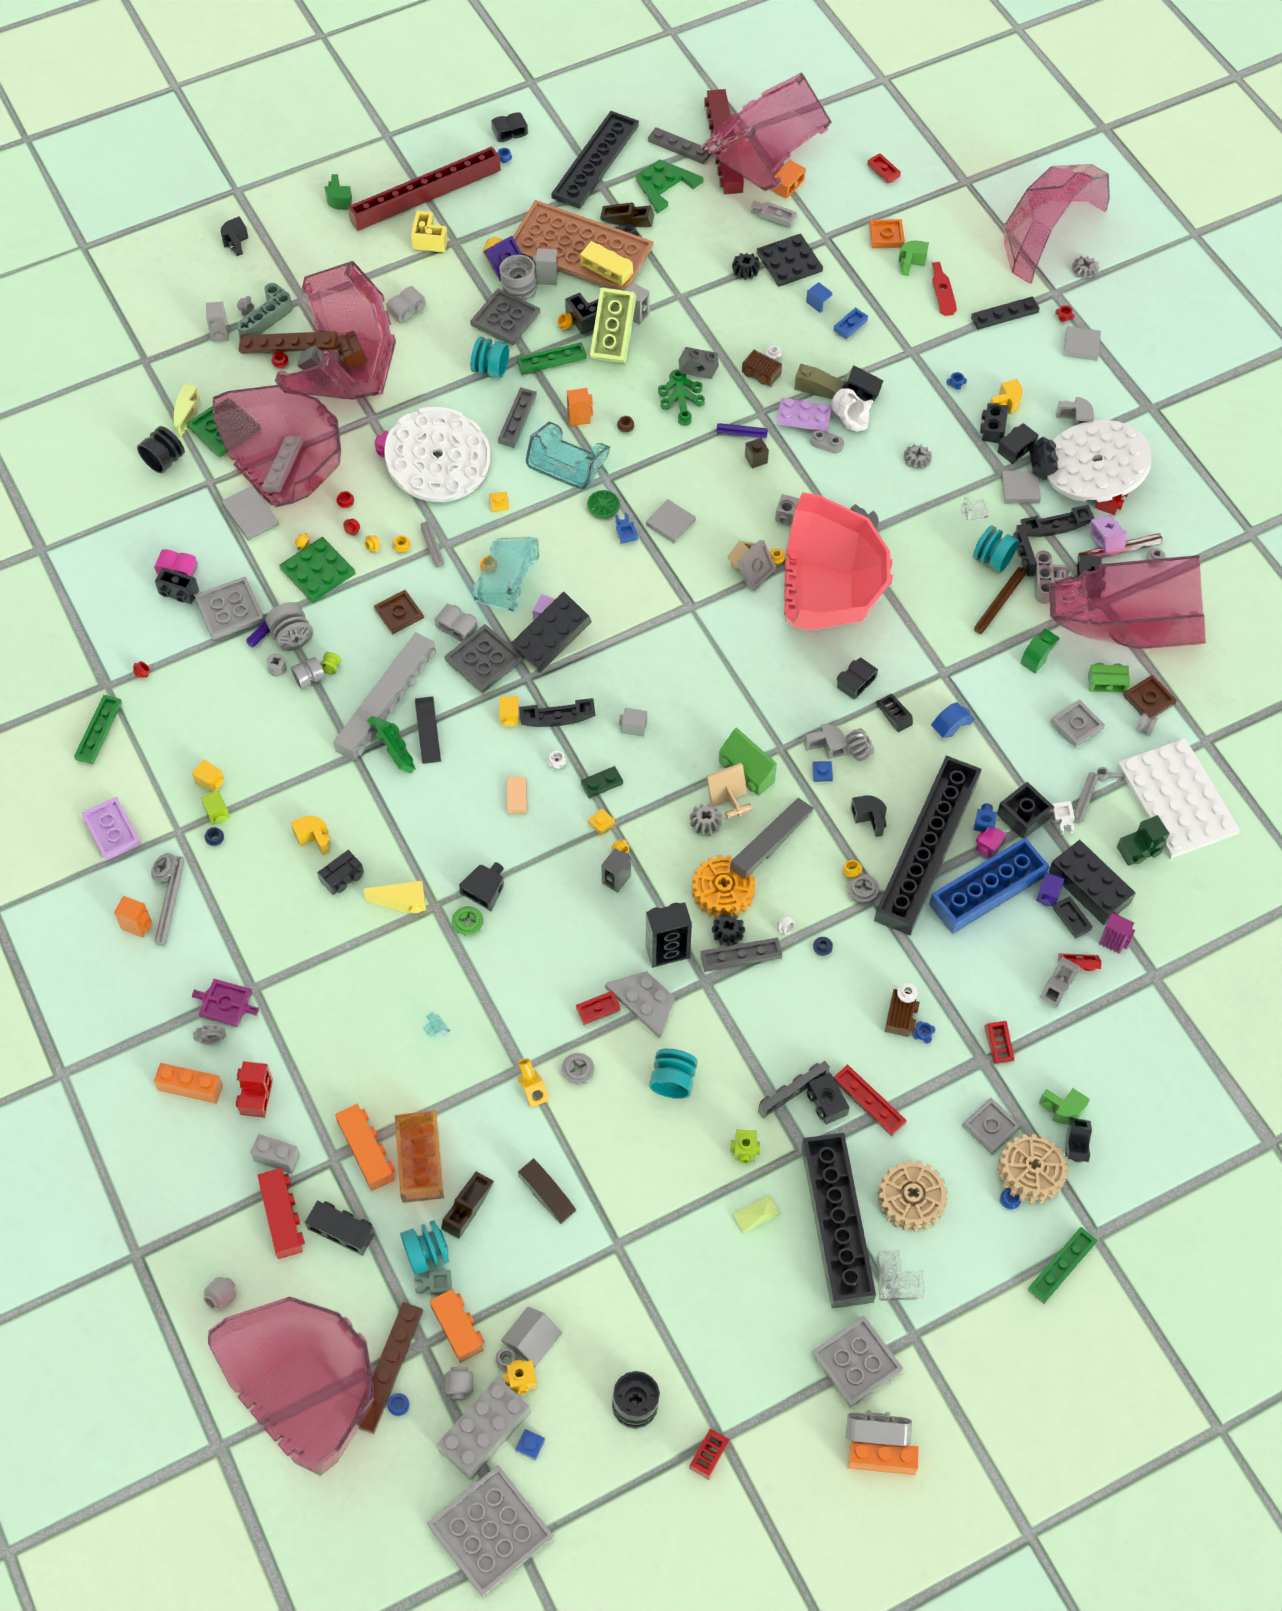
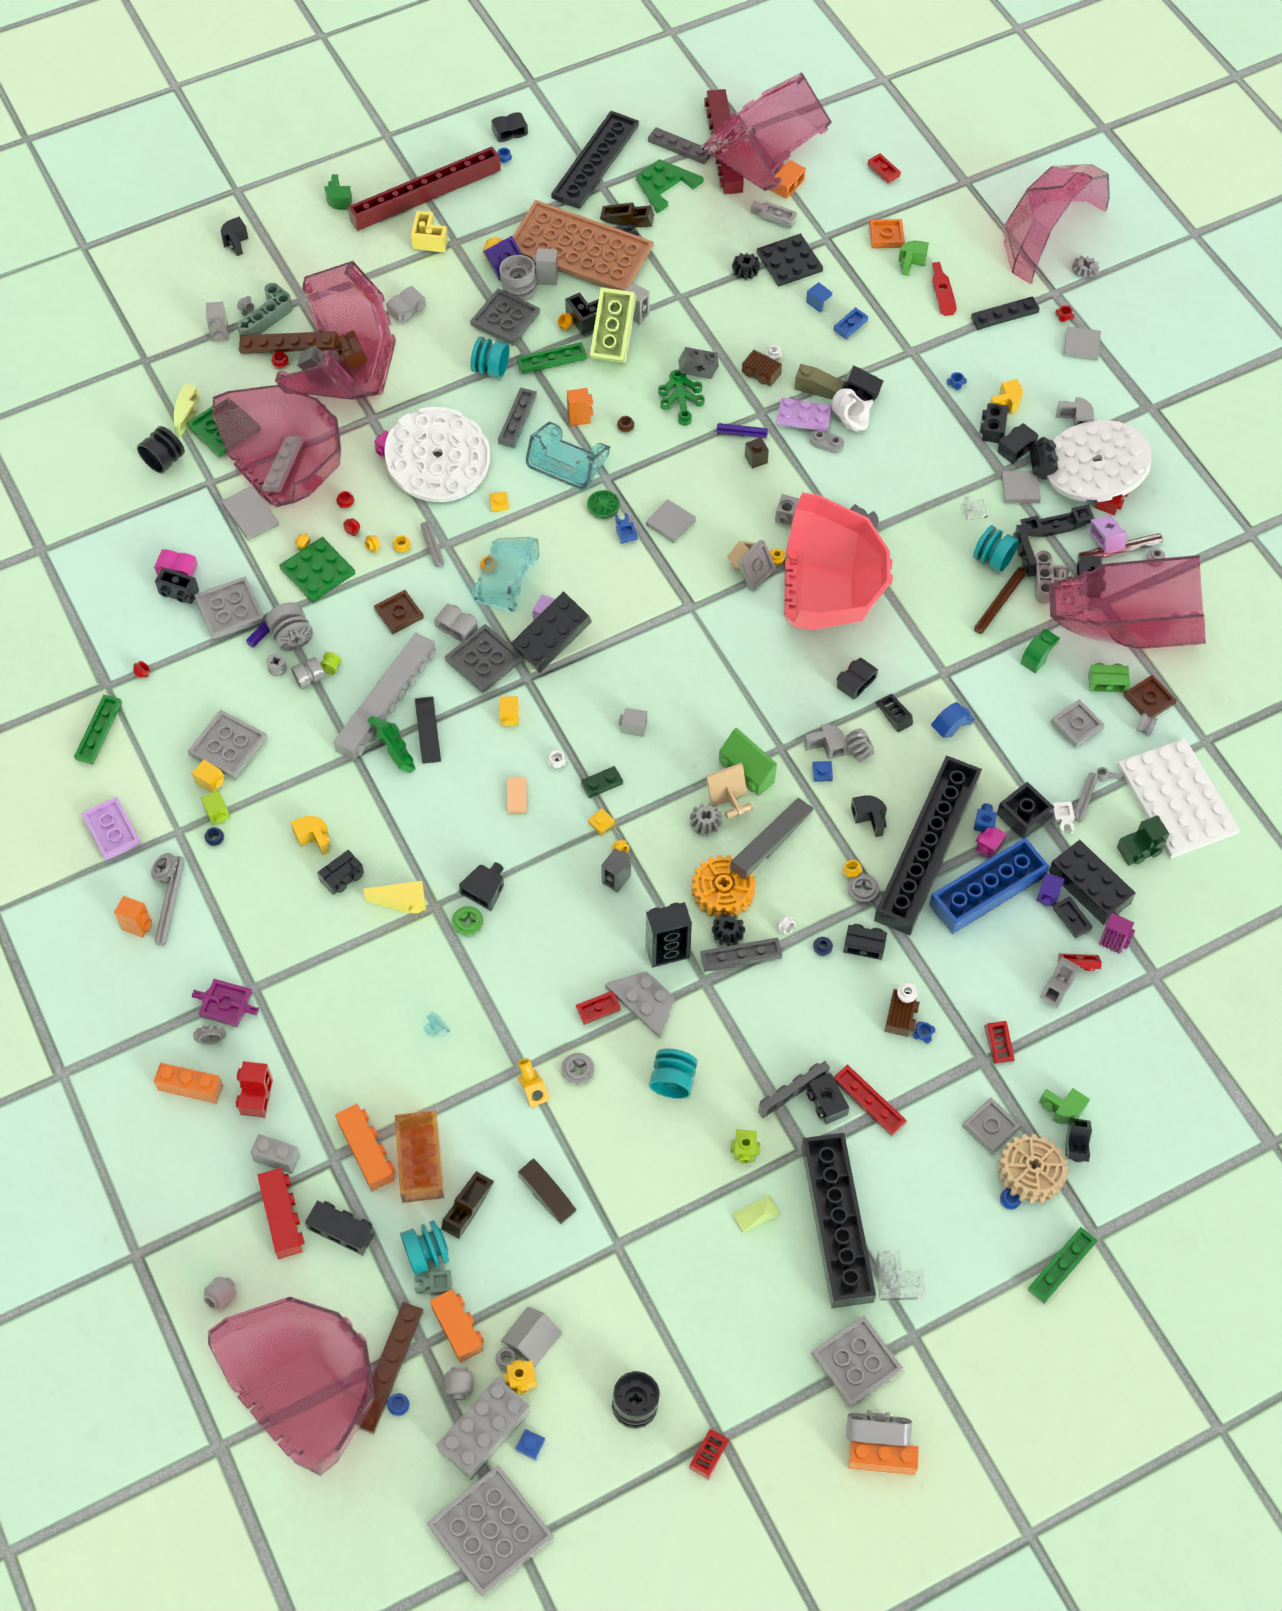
(227, 744): none -> light grey plate
(557, 715): black slope -> none
(606, 263): light yellow brick -> none
(865, 941): none -> black brick
(912, 1211): tan piece -> none
(922, 461): light grey gear -> none

